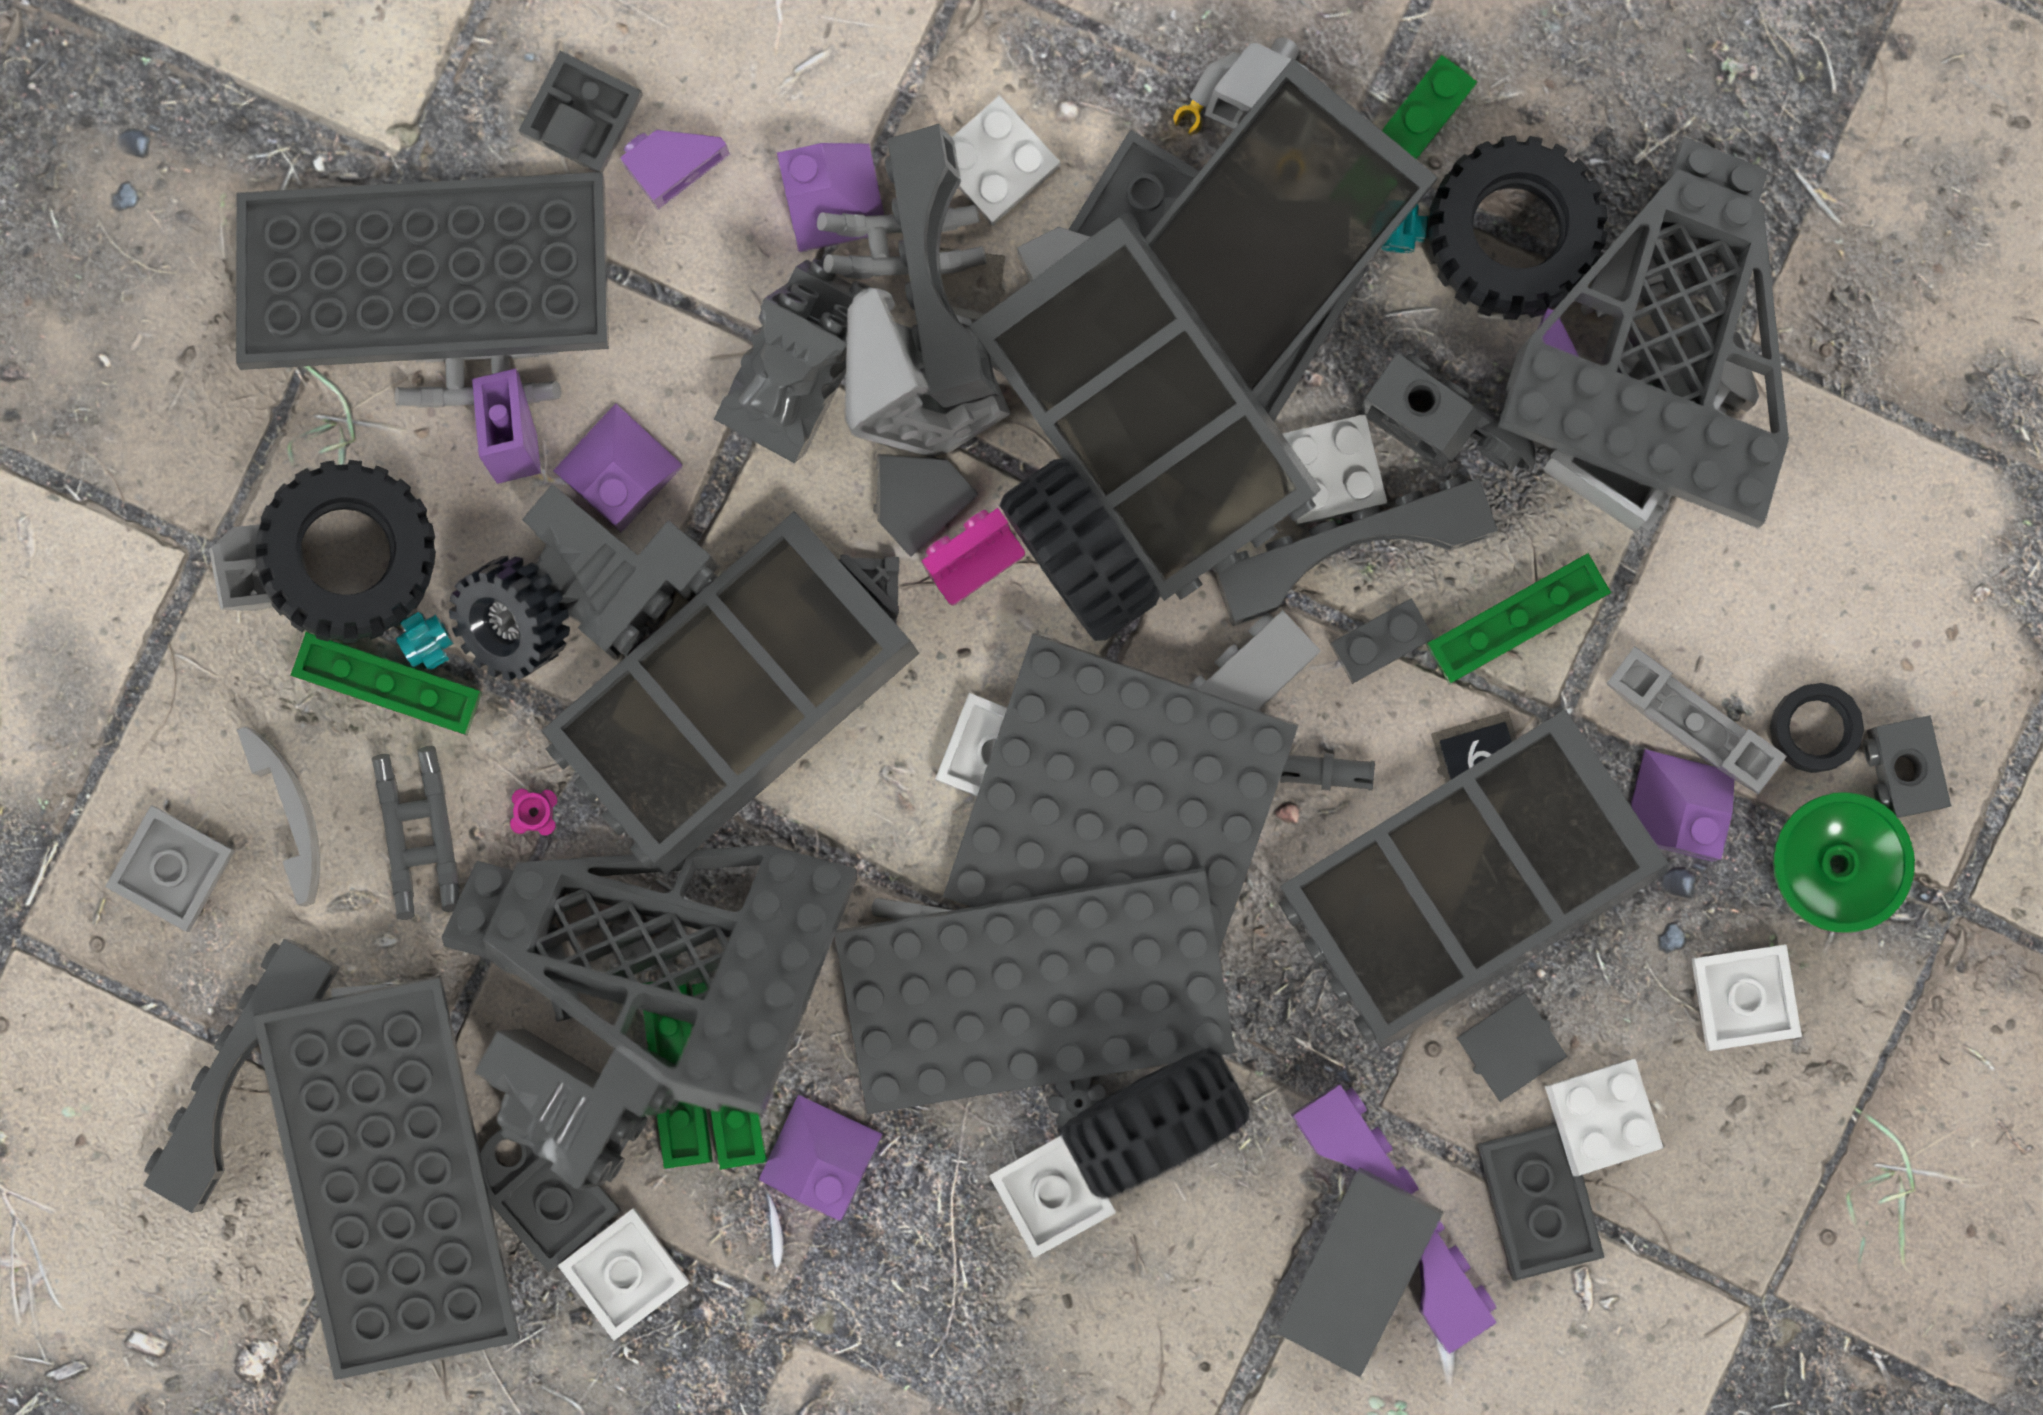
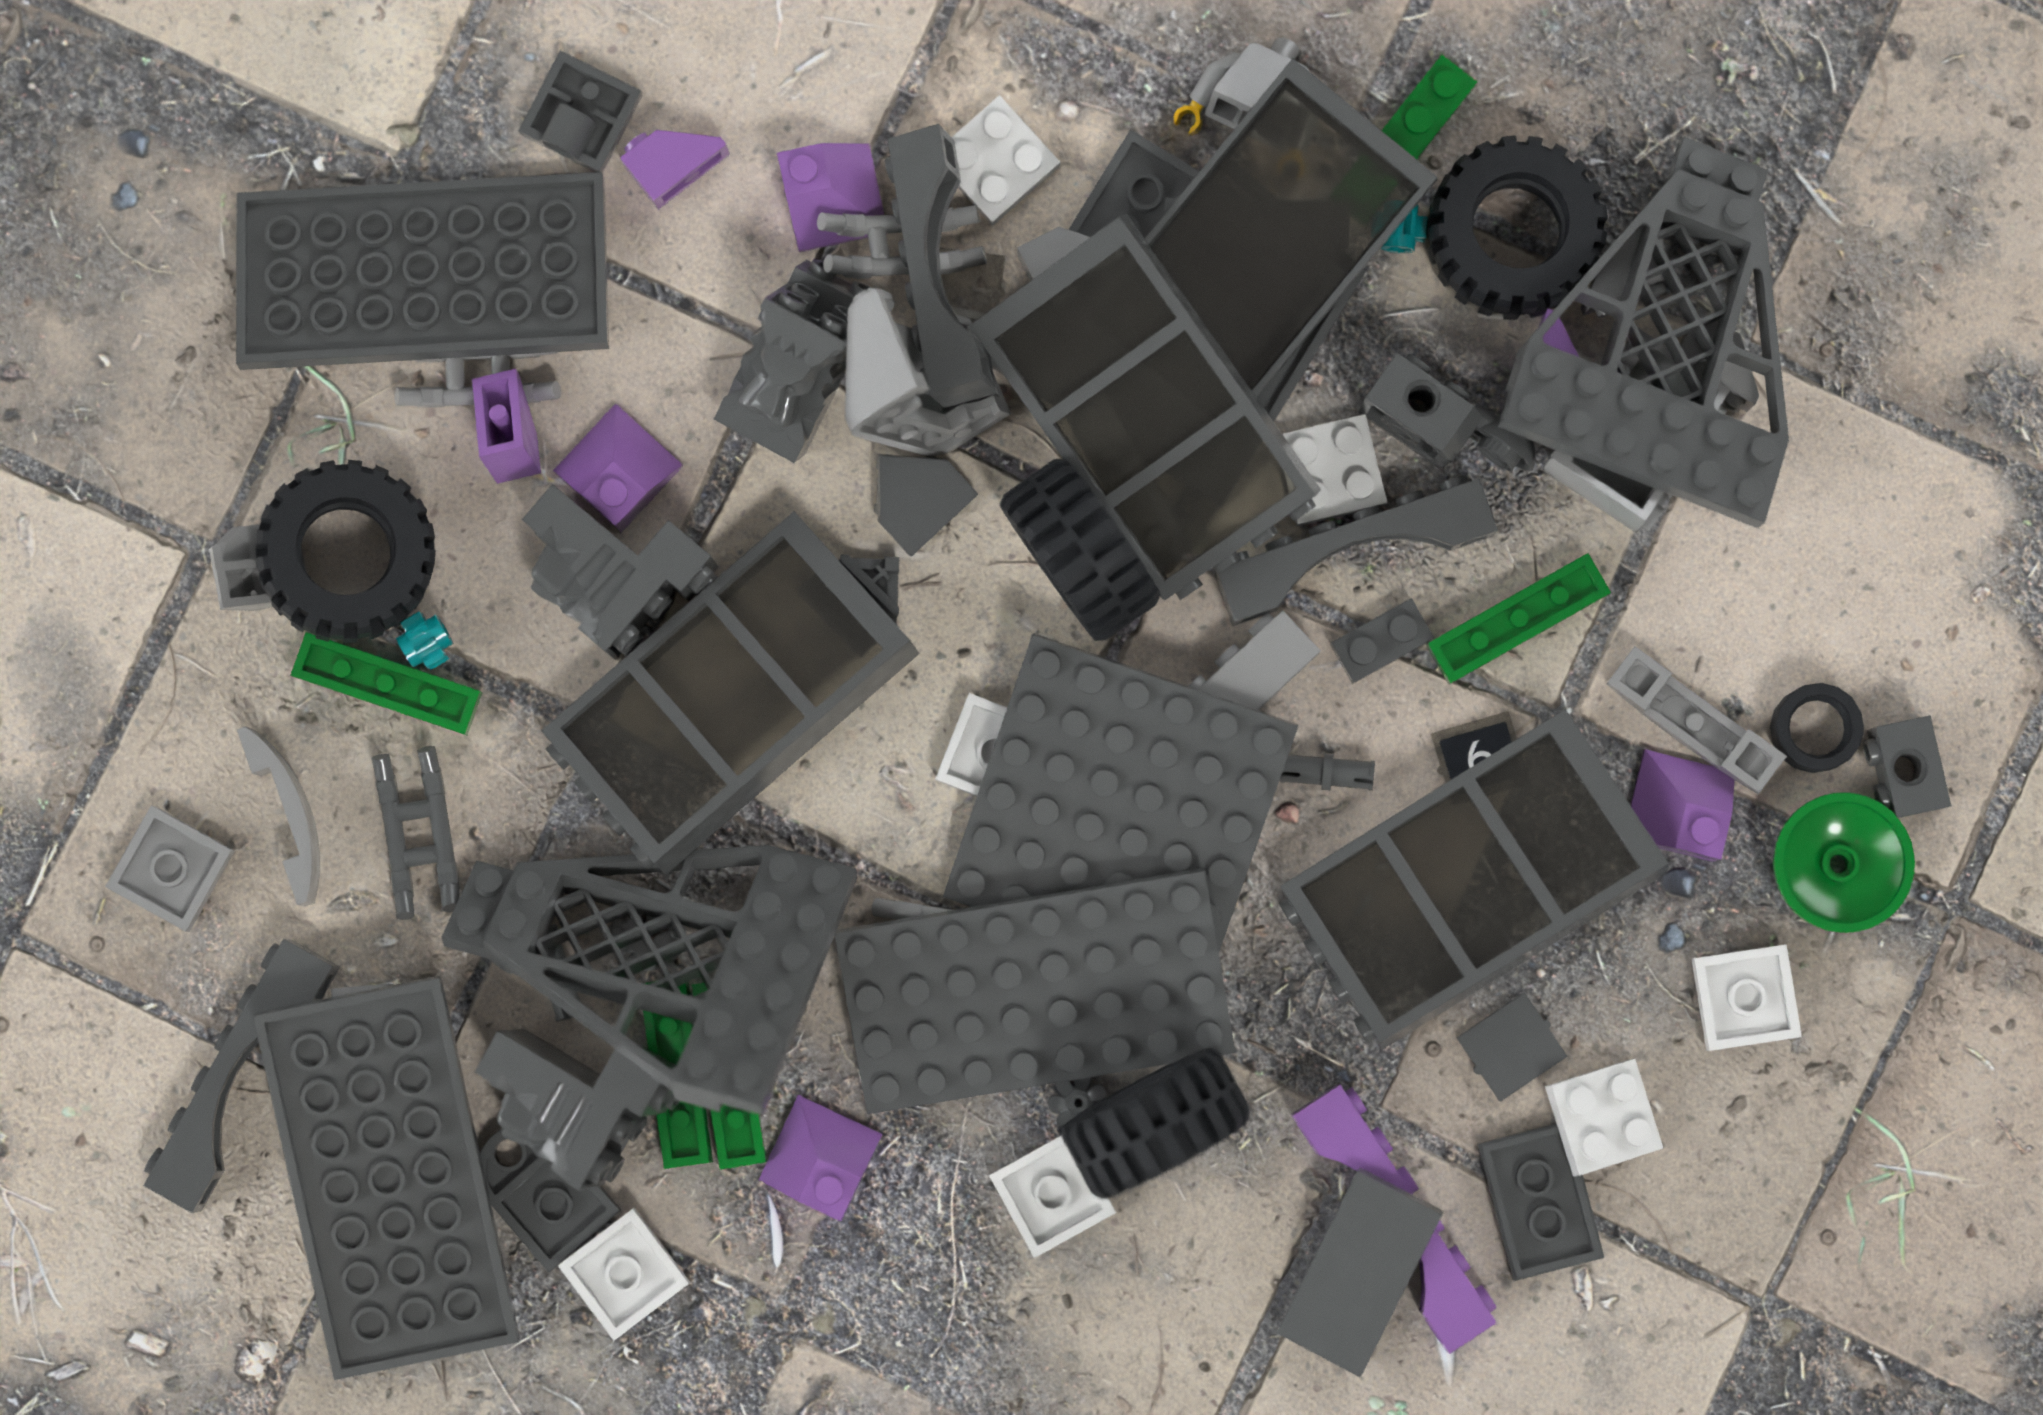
(486, 611): black bush -> none
(543, 821): dark pink plate -> none
(973, 556): dark pink bracket -> none

